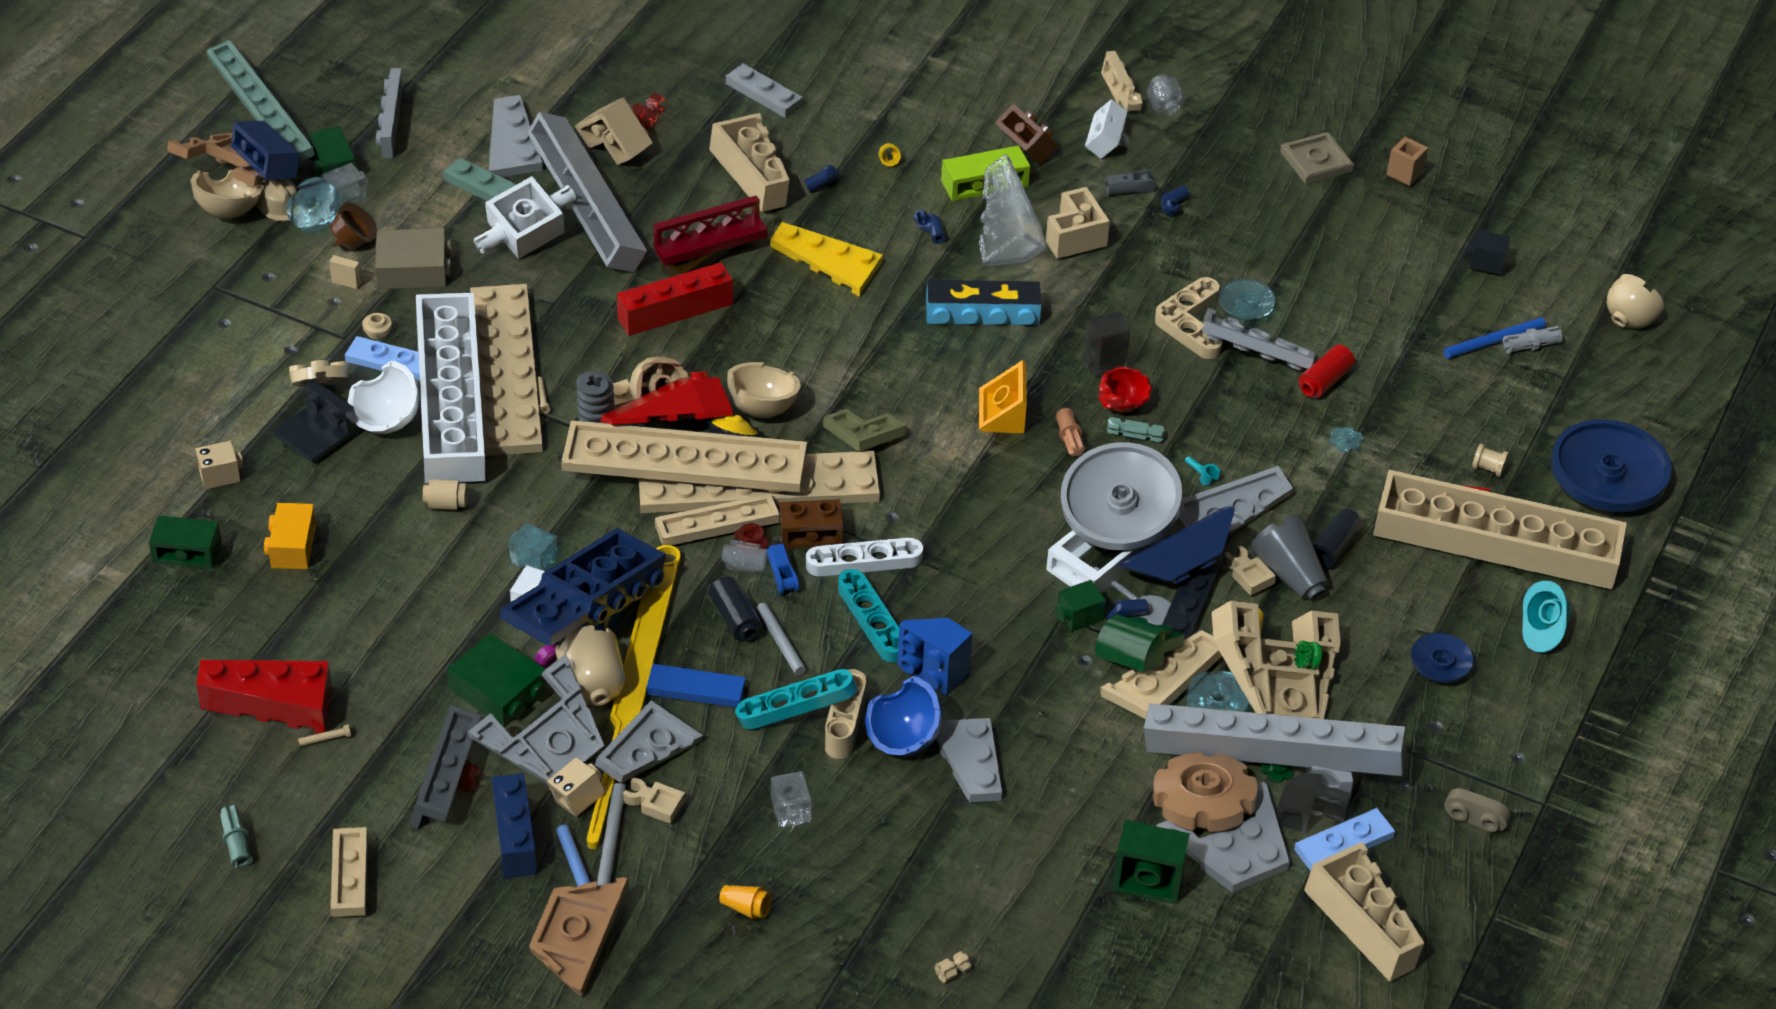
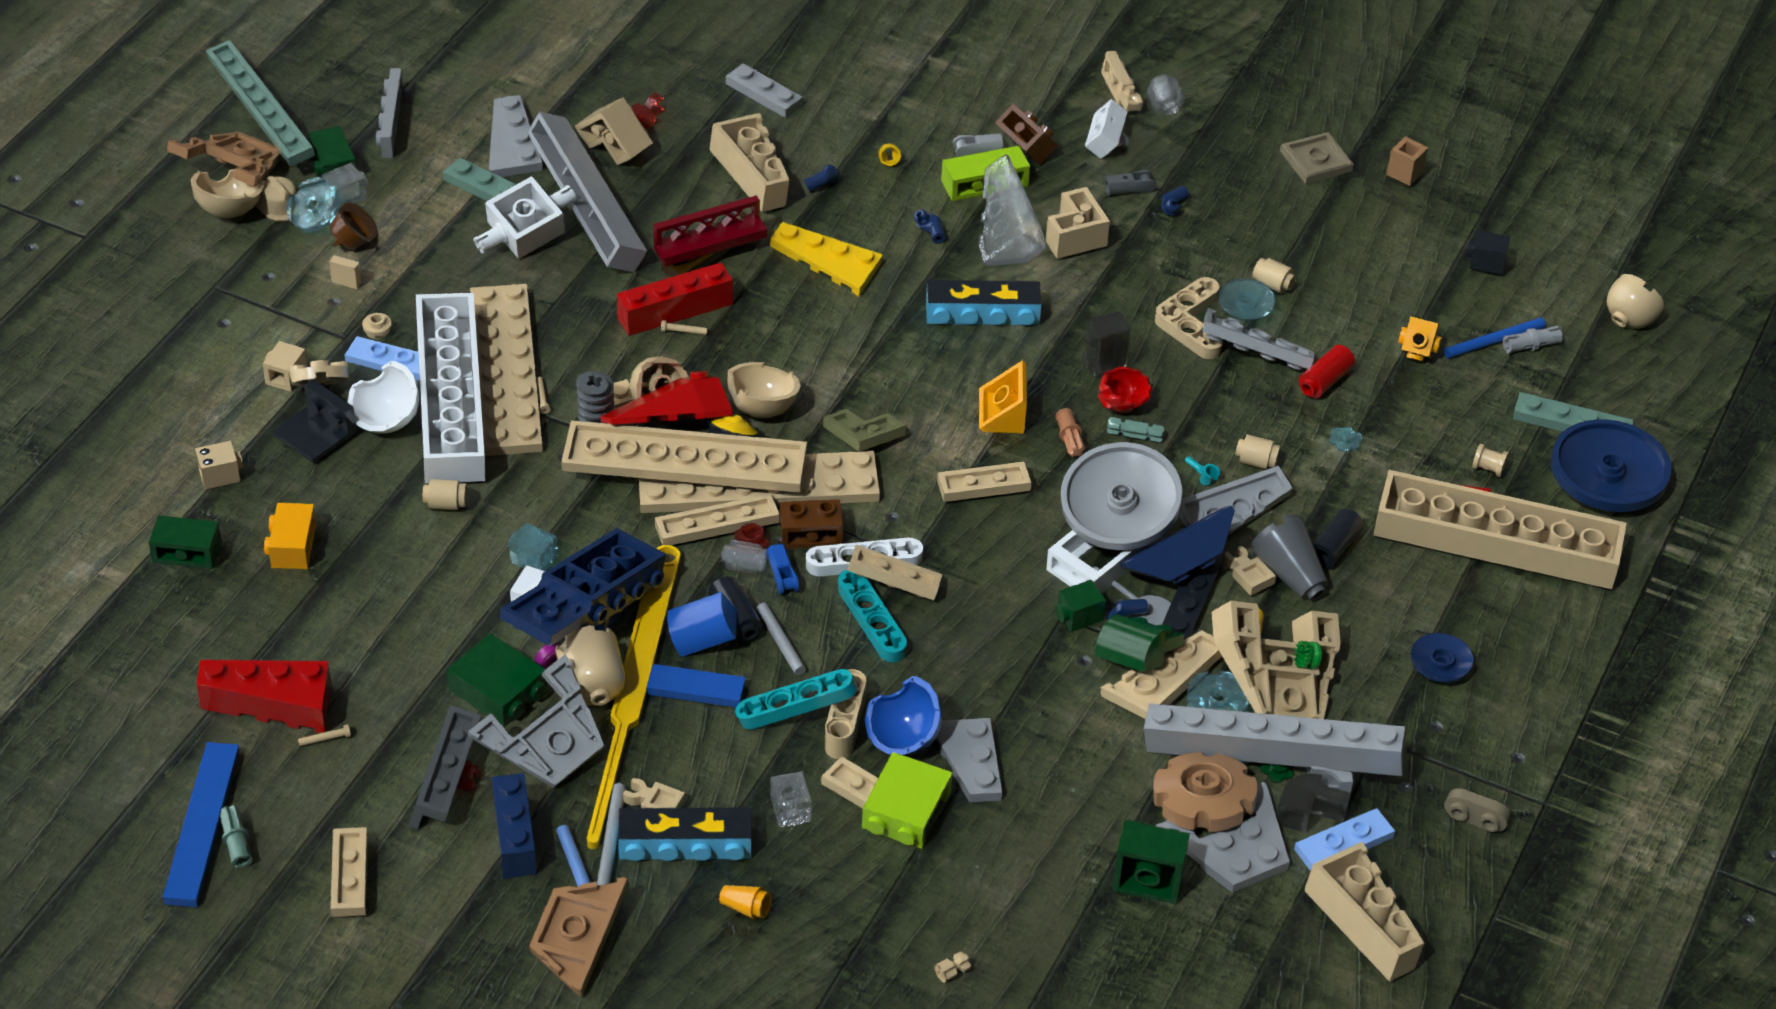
(201, 825): none -> blue tile
(265, 150): dark blue brick -> none
(278, 362): none -> tan brick
(412, 258): dark tan brick -> none
(576, 786): tan brick -> none
(646, 742): light grey wing -> none
(682, 328): none -> tan piece
(684, 833): none -> brick
(702, 624): none -> blue brick
(849, 781): none -> tan hinge
(894, 572): none -> tan plate
(905, 799): none -> lime panel
(935, 652): blue slope -> none
(970, 145): none -> light grey bar
(984, 481): none -> tan plate
(1257, 452): none -> tan brick
(1274, 275): none -> tan brick
(1416, 328): none -> light orange brick
(1545, 616): piece -> none
(1556, 414): none -> sand green plate

